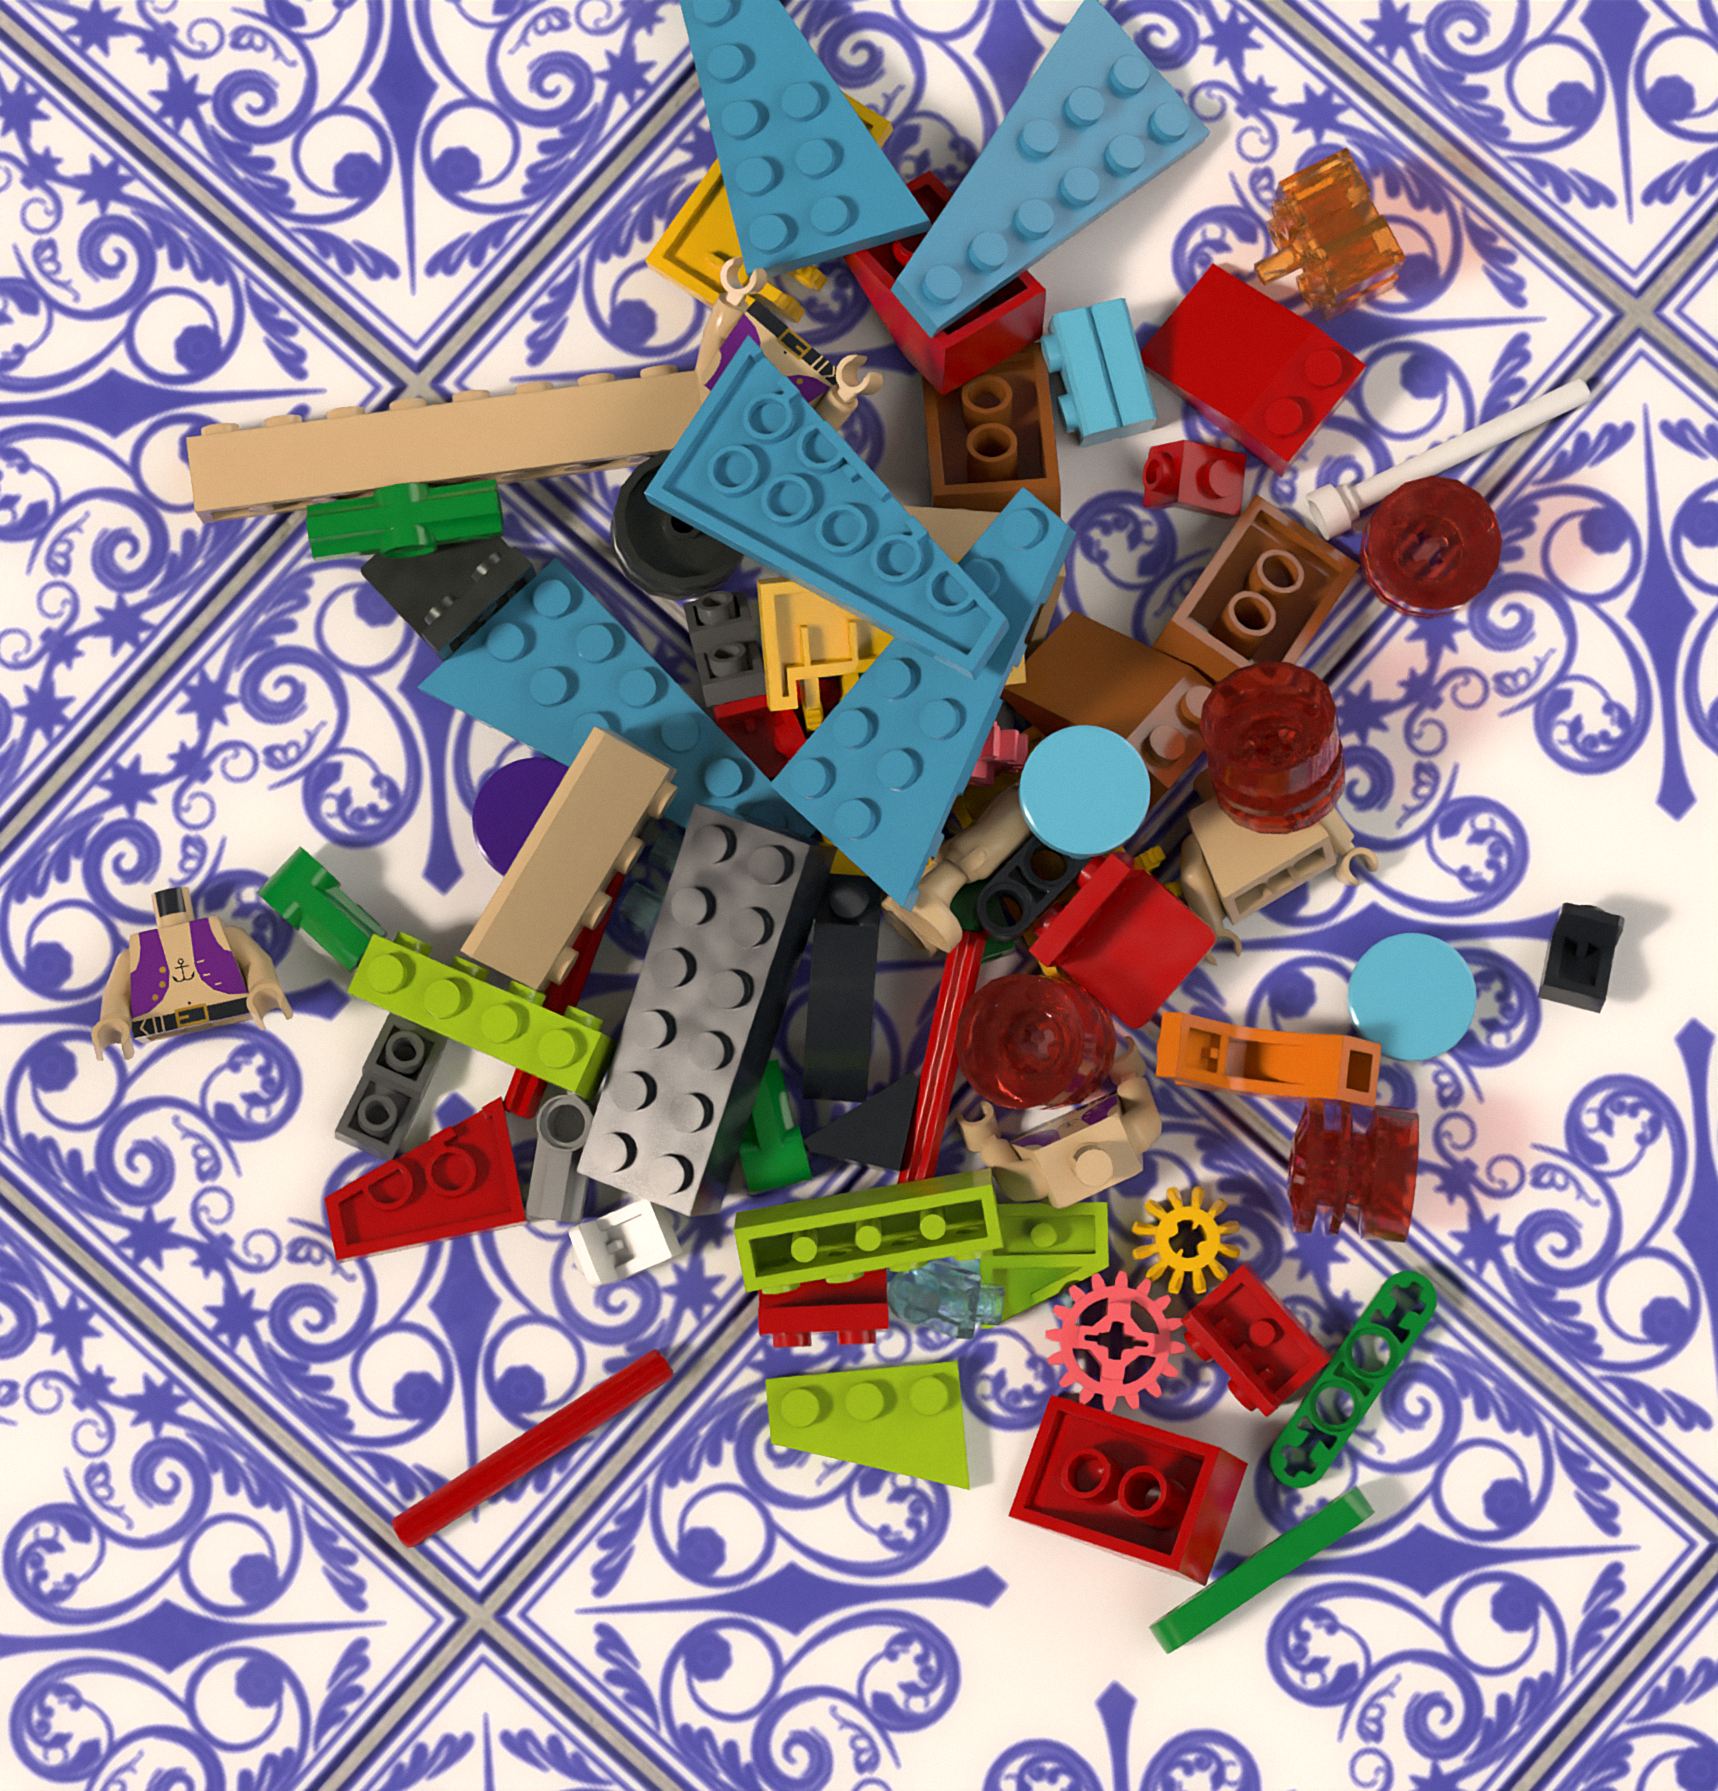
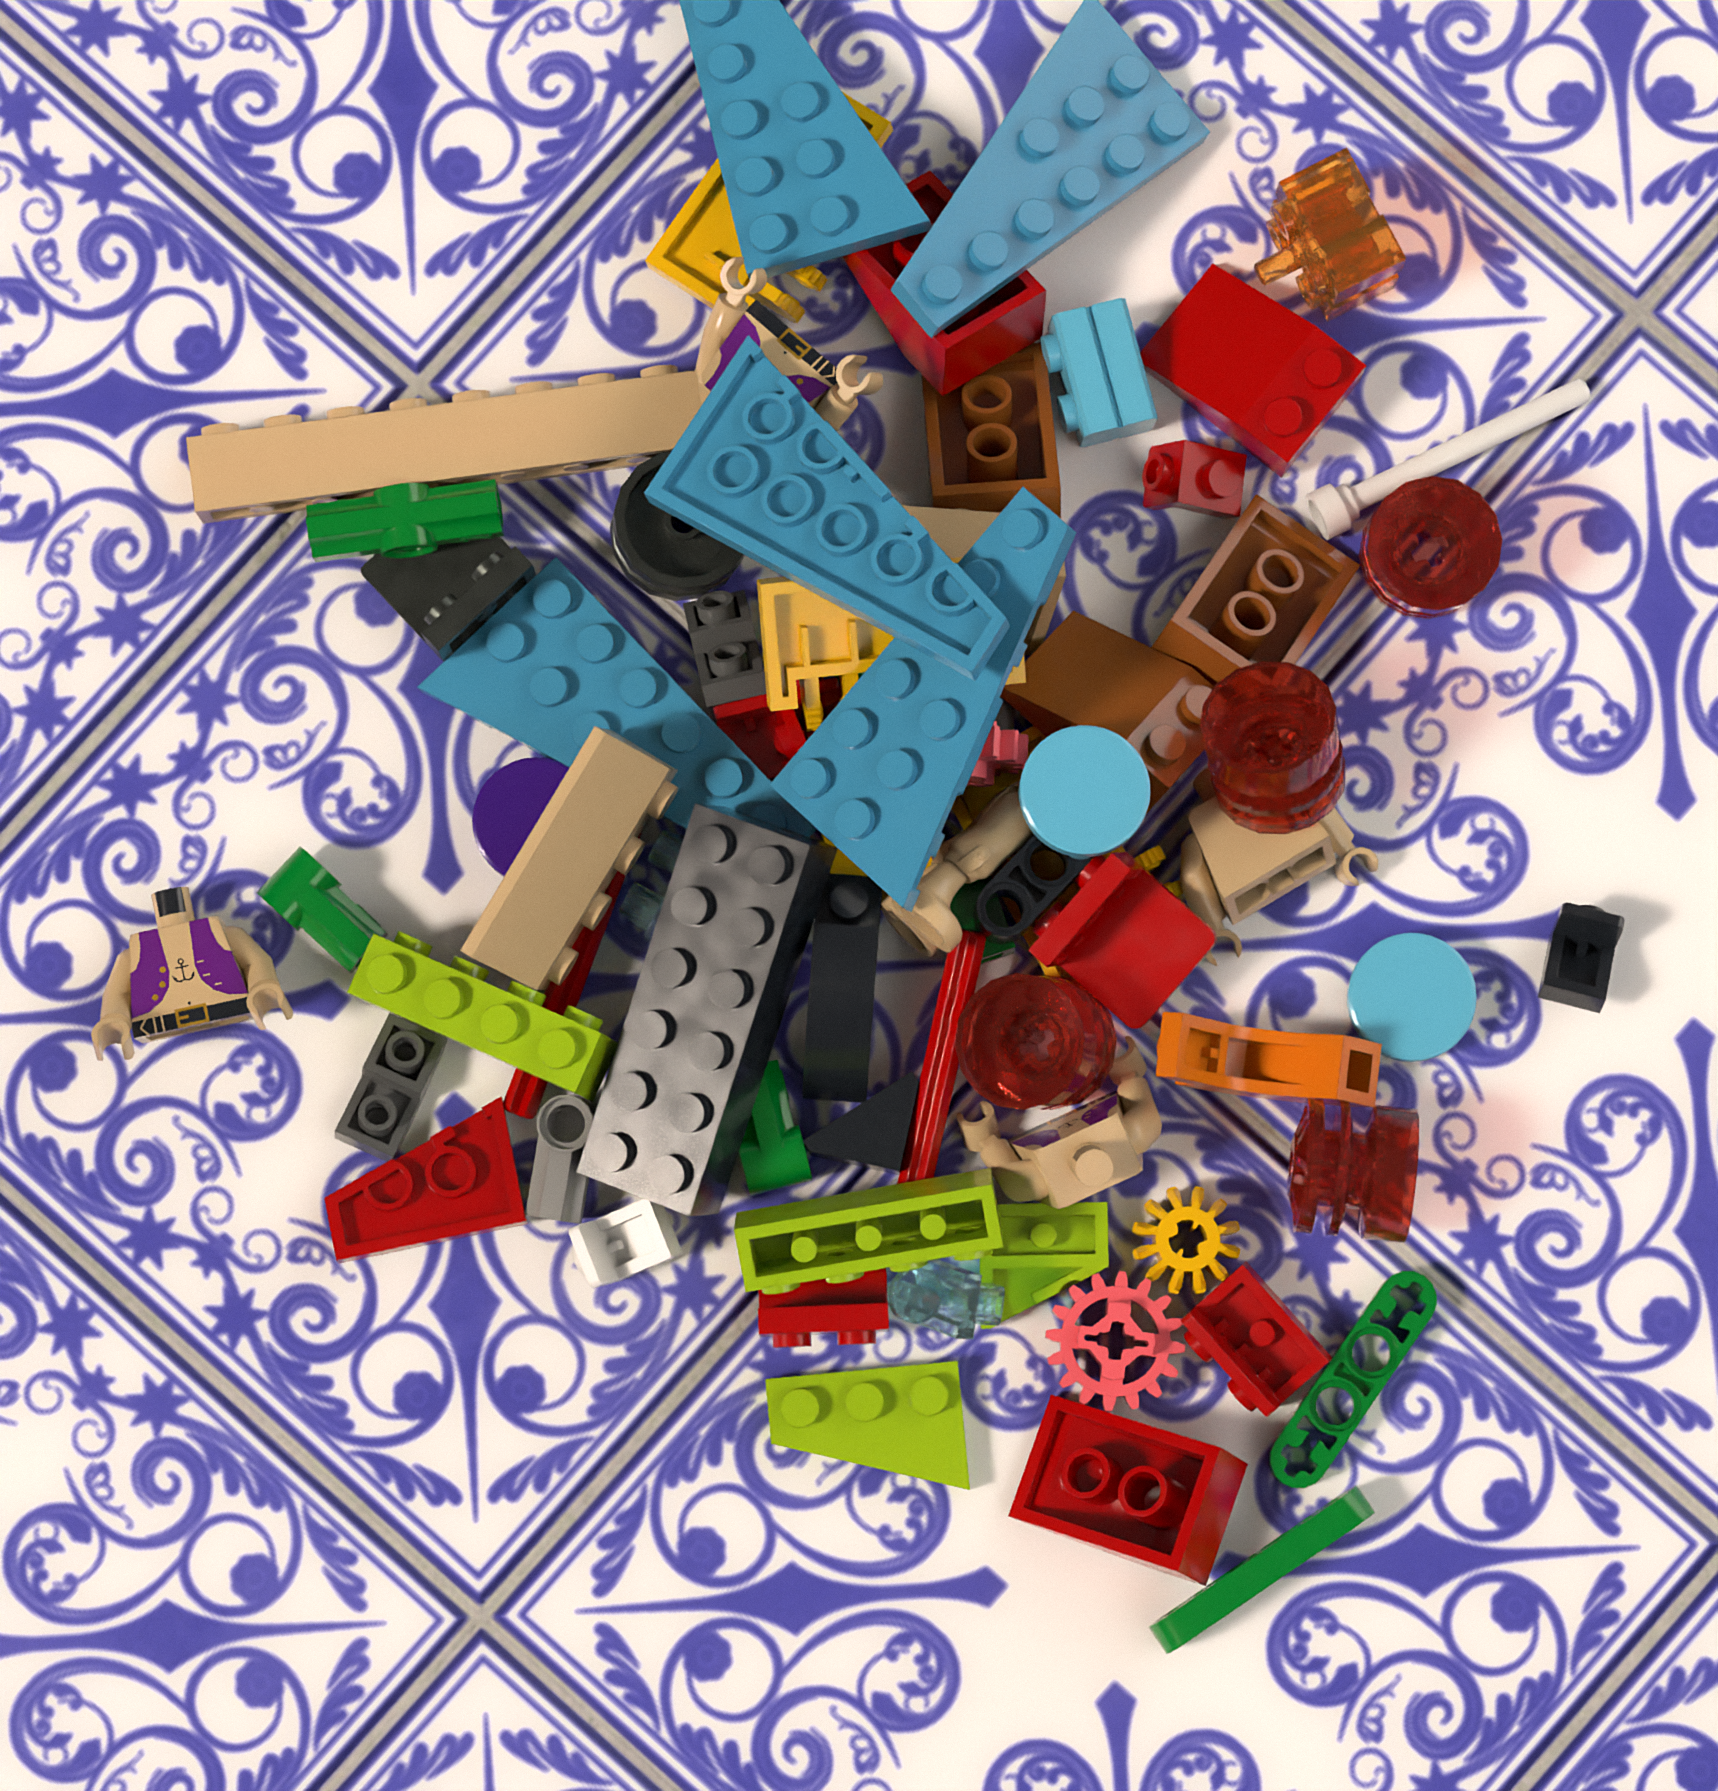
(532, 1448): red axle -> none

